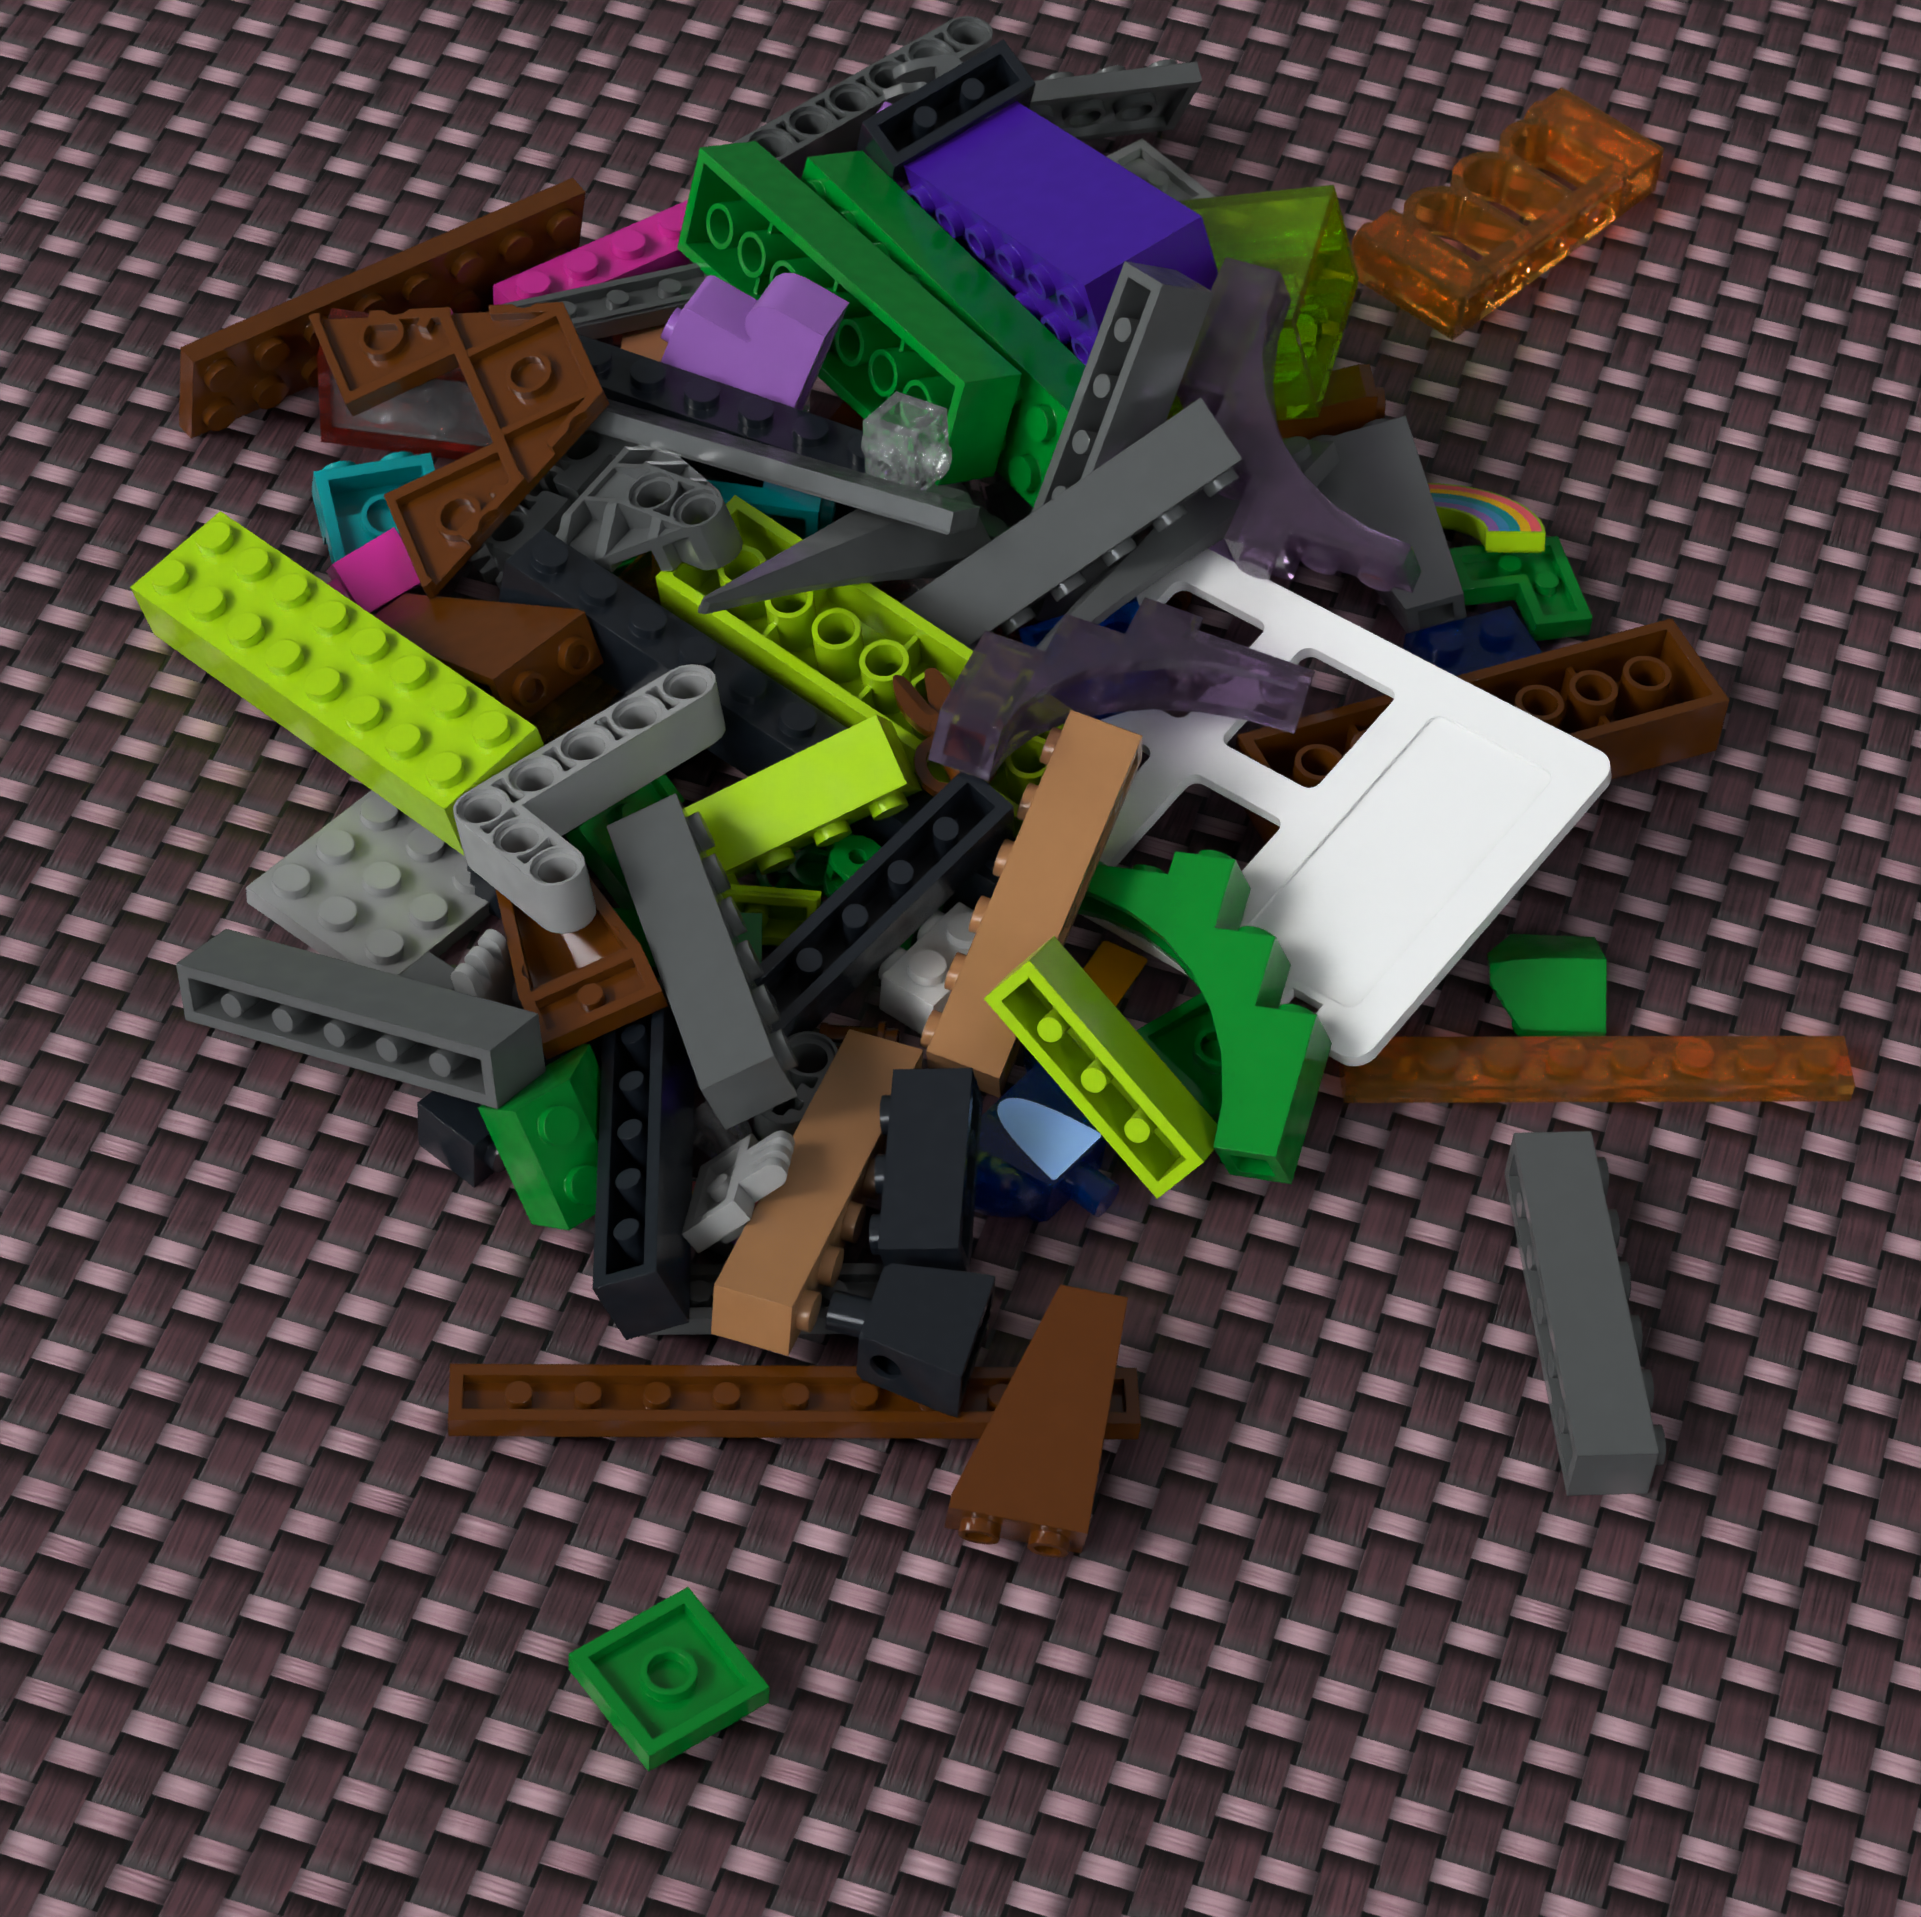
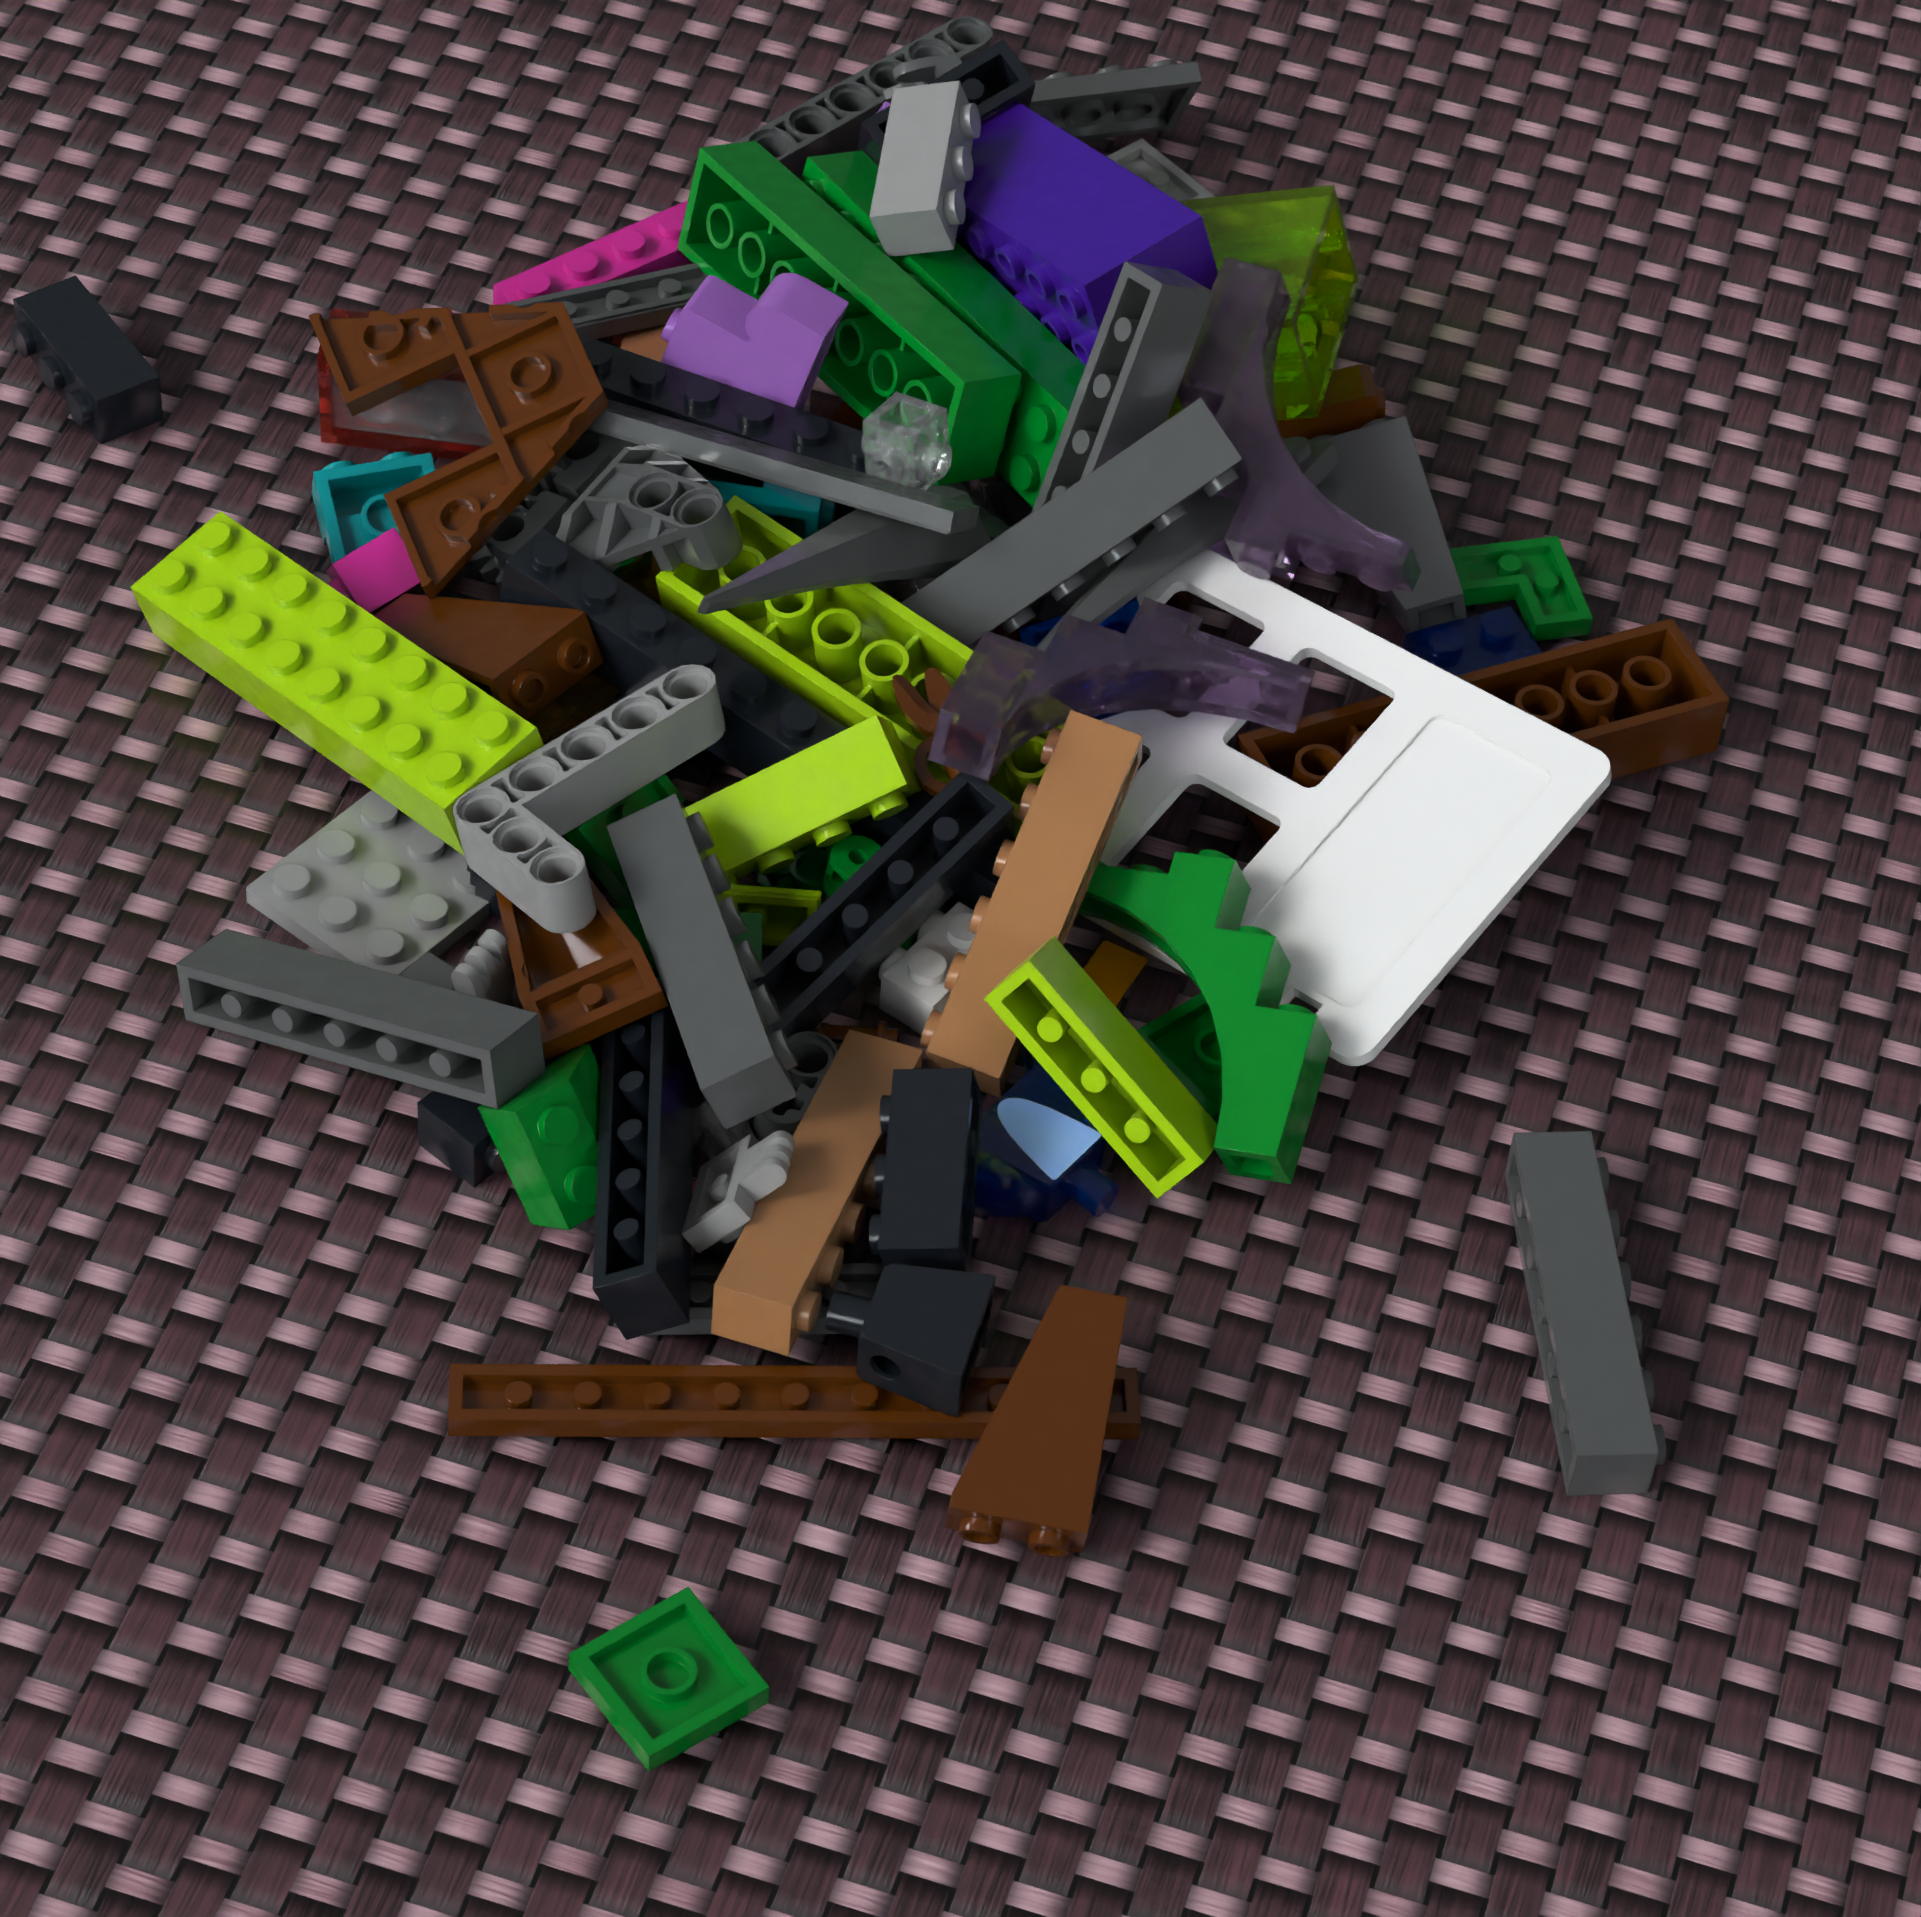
(87, 360): none -> black brick
(277, 350): reddish brown plate -> none
(924, 168): none -> light grey brick
(1452, 291): clear orange fence -> none
(1488, 517): tile -> none
(1550, 984): green slope -> none
(1603, 1069): clear orange plate -> none

